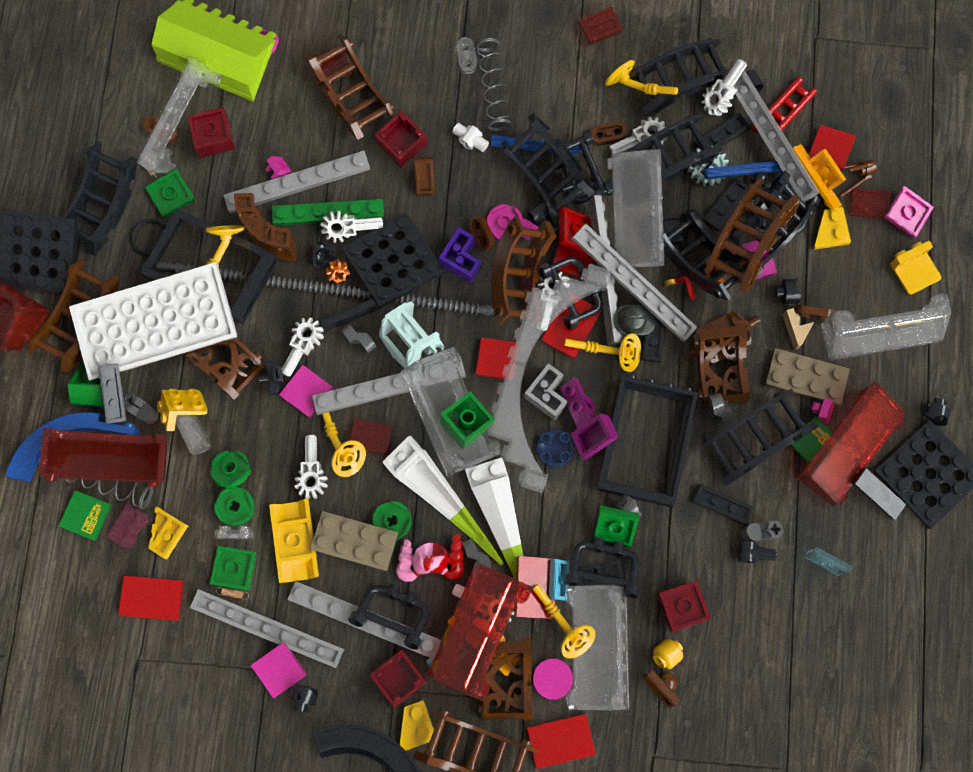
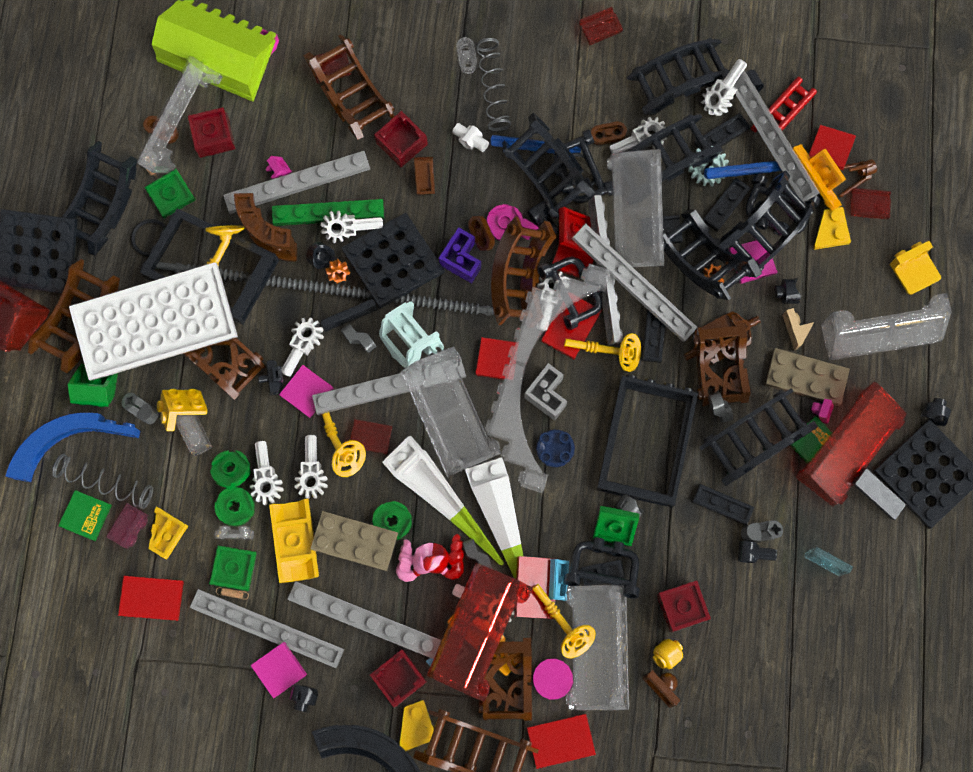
(103, 457): clear red windscreen -> none
(111, 393): tile -> none
(265, 475): none -> white gear
(412, 638): black bar -> none
(466, 420): green slope -> none
(592, 431): magenta plate -> none
(621, 75): yellow dish -> none
(634, 320): pearl dark grey piece -> none
(684, 279): red piece -> none
(766, 239): reddish brown fence -> none
(806, 311): reddish brown plate -> none
(908, 212): tile -> none

